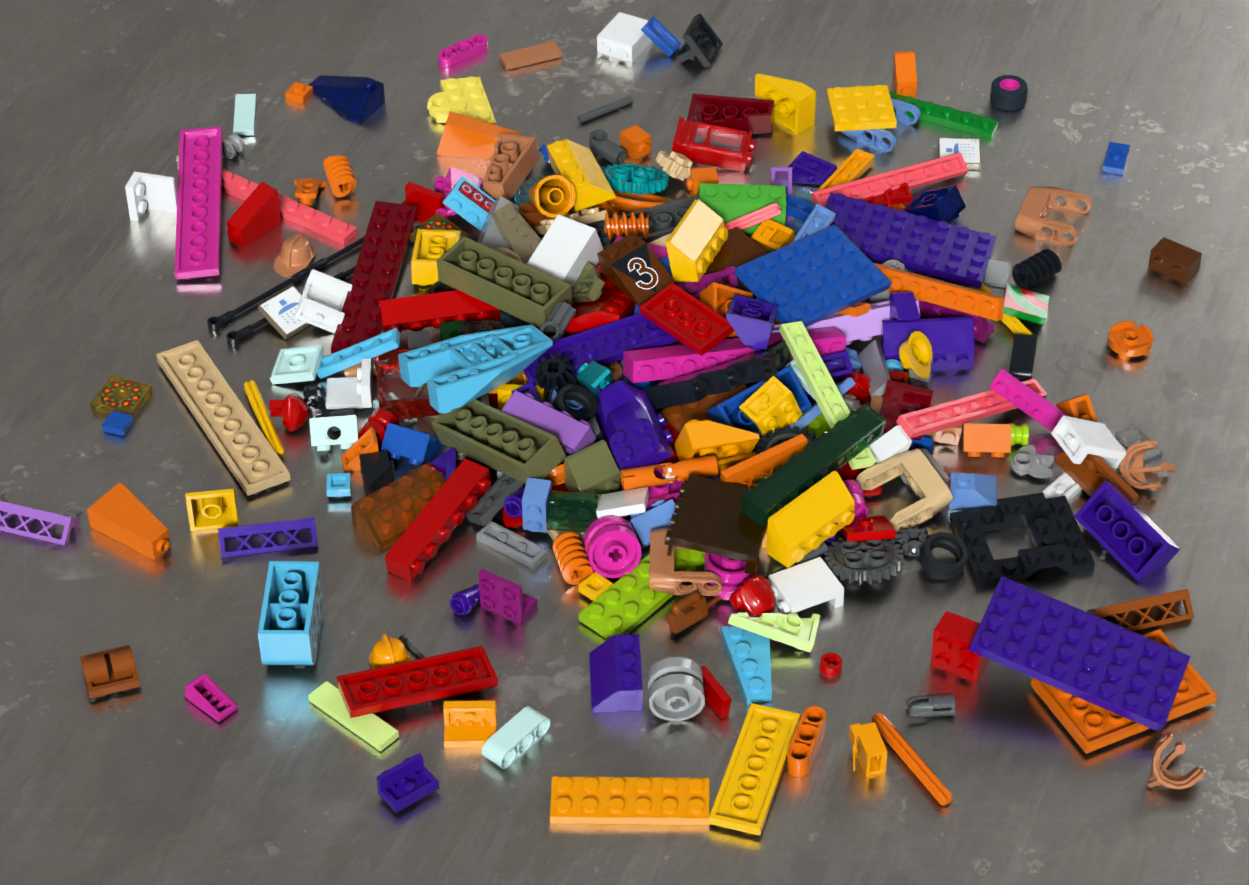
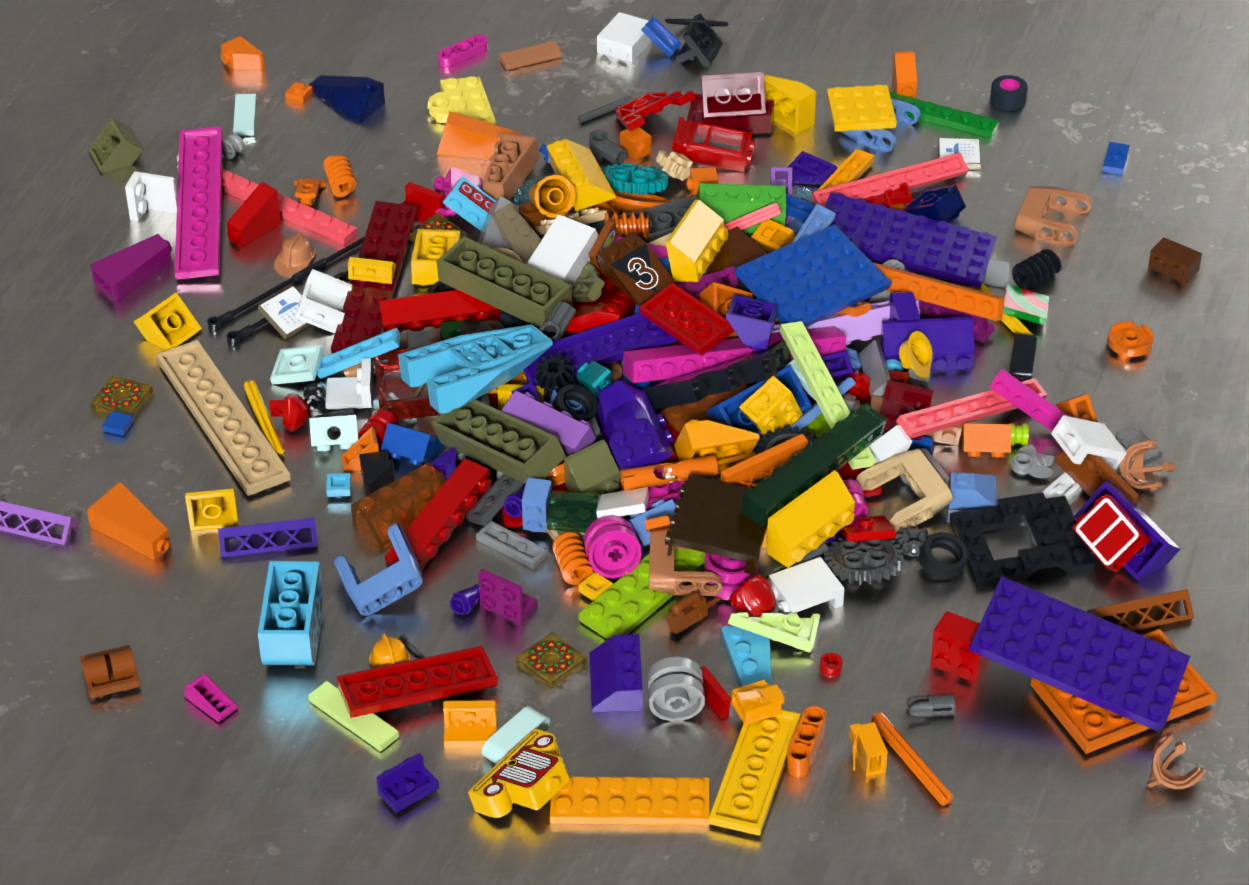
(115, 147): none -> olive slope
(131, 267): none -> magenta slope
(168, 323): none -> yellow slope
(242, 55): none -> orange slope
(371, 270): none -> yellow panel
(386, 585): none -> medium blue connector
(523, 777): none -> brick
(551, 660): none -> clear yellow tile
(605, 239): none -> dark orange tile
(635, 112): none -> red wing
(657, 523): none -> orange tile
(687, 22): none -> black piece
(733, 94): none -> slope
(757, 701): none -> light orange piece
(1111, 533): none -> red brick

